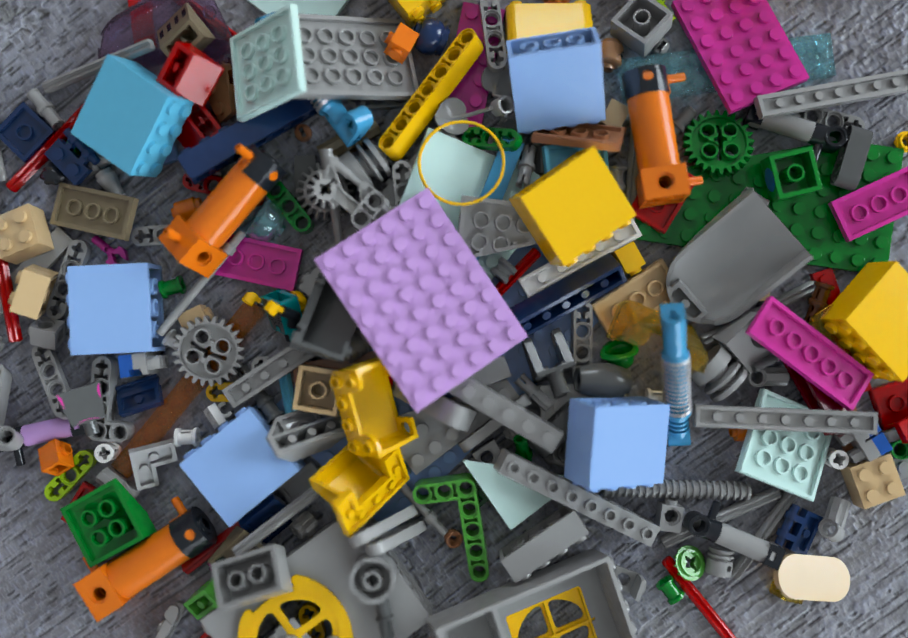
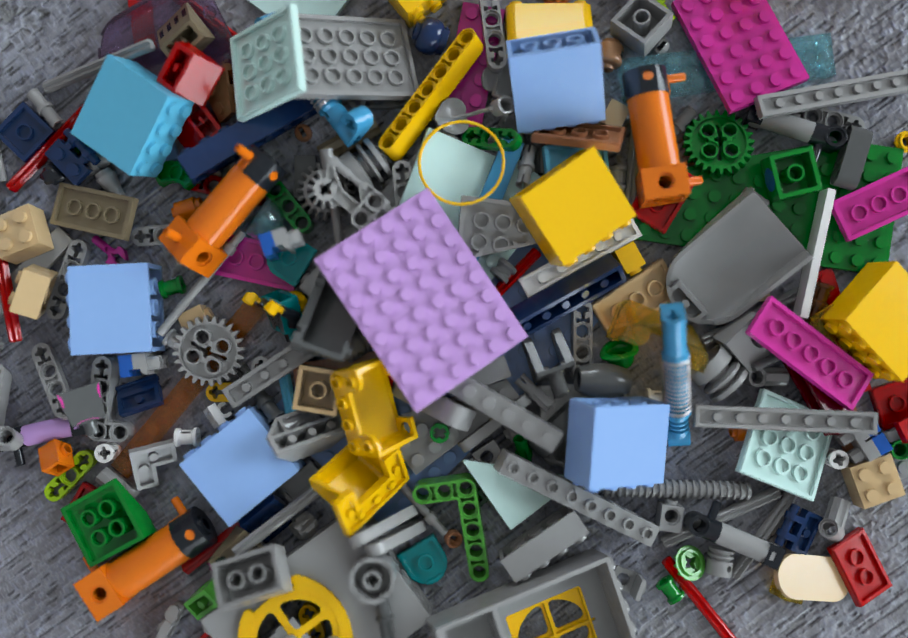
(47, 332): light grey brick -> none
(172, 174): none -> green tile
(279, 241): none -> light grey hips
(292, 266): none -> teal tile
(400, 43): orange brick -> none
(424, 560): none -> teal tile
(440, 425): none -> green bush
(815, 248): none -> white tile
(859, 567): none -> red tile

